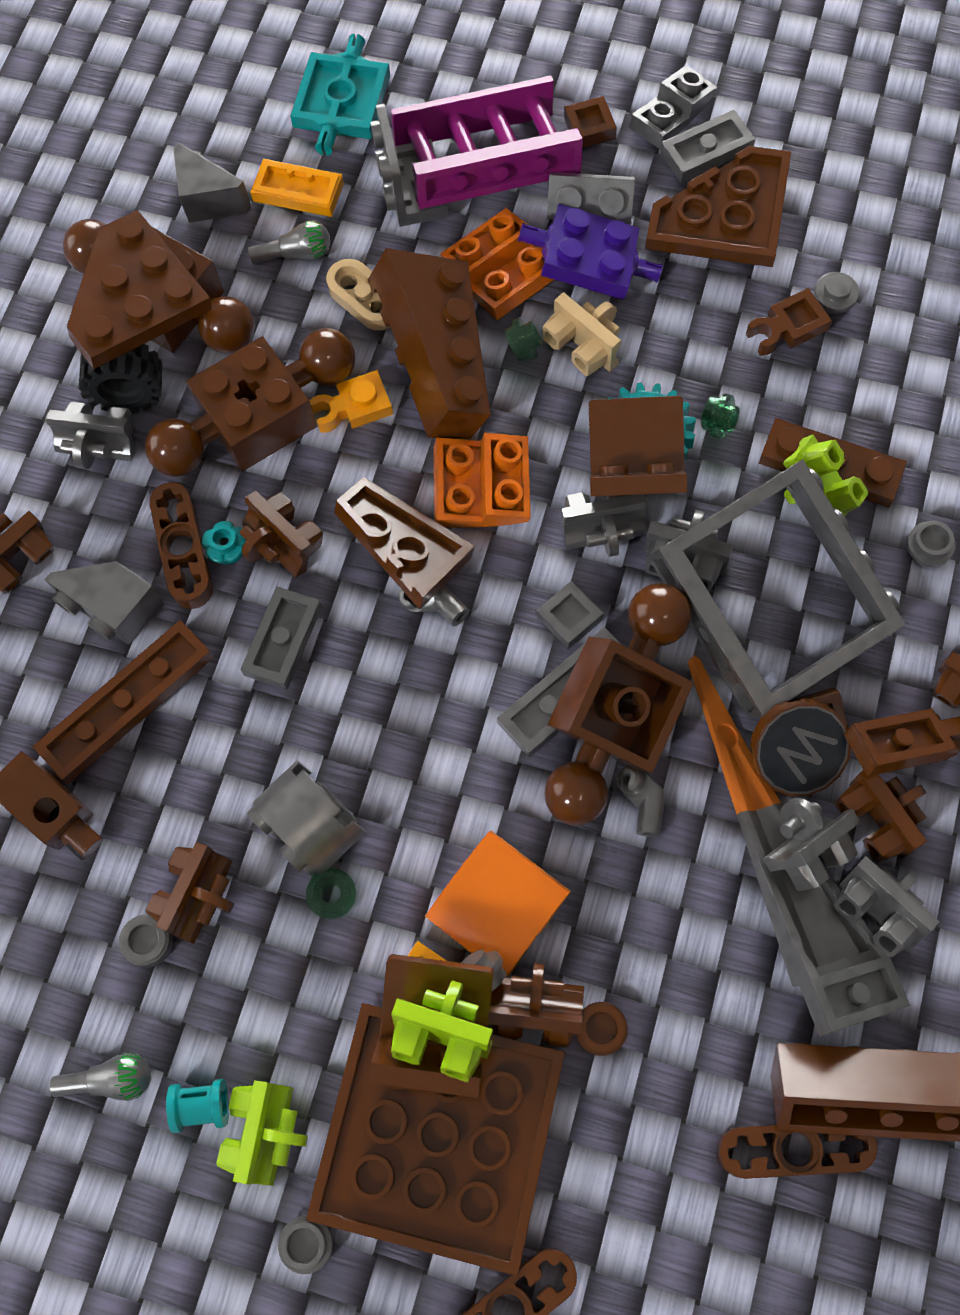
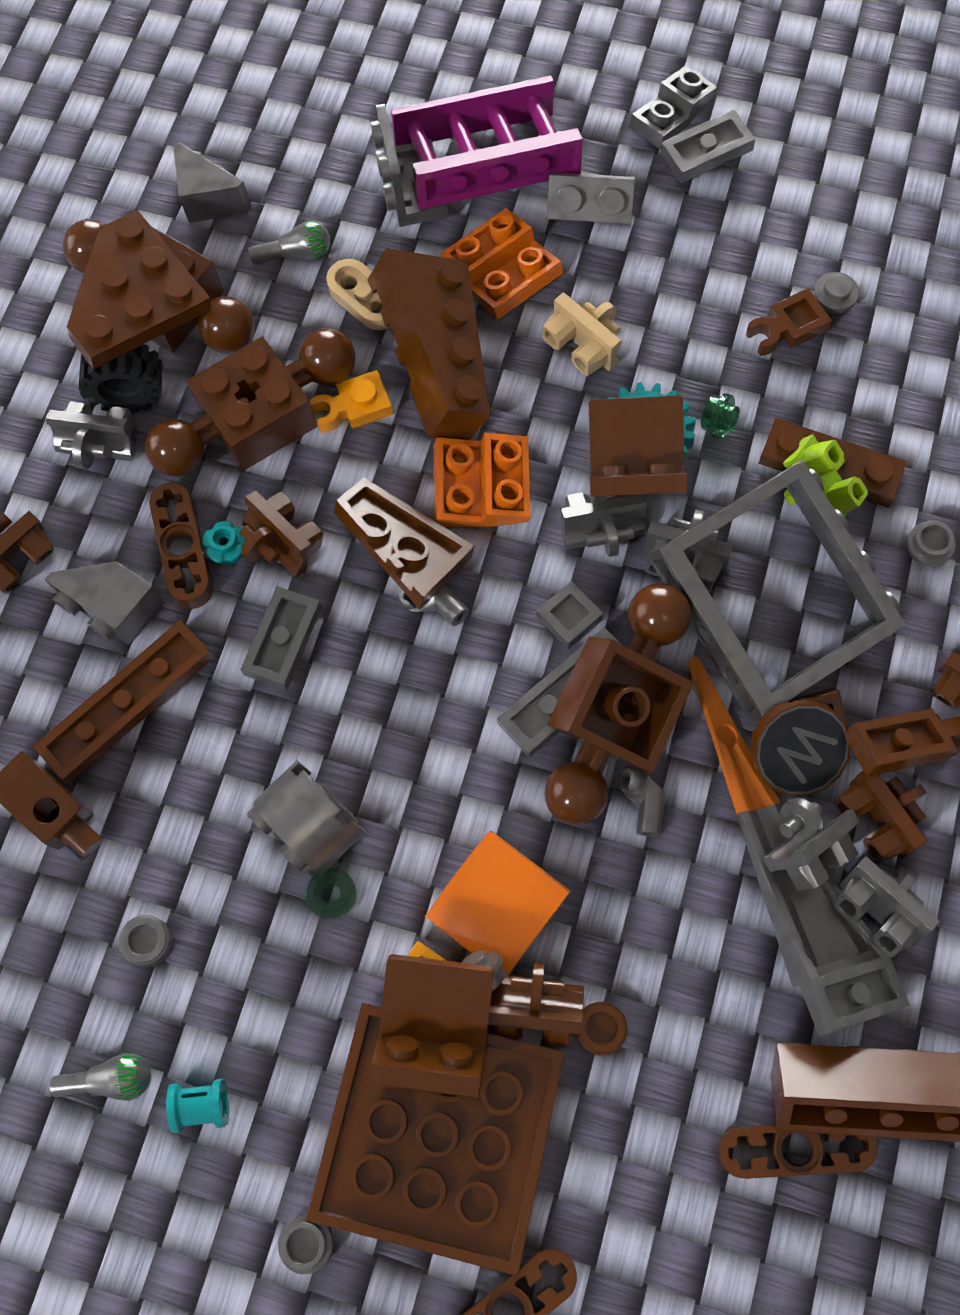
(195, 894): reddish brown hips -> none
(265, 1135): lime hips -> none
(297, 187): light orange plate -> none
(340, 94): teal plate -> none
(464, 1040): lime hips -> none
(523, 339): clear green plate -> none
(590, 251): dark purple plate -> none
(592, 120): reddish brown plate -> none
(726, 211): reddish brown plate -> none

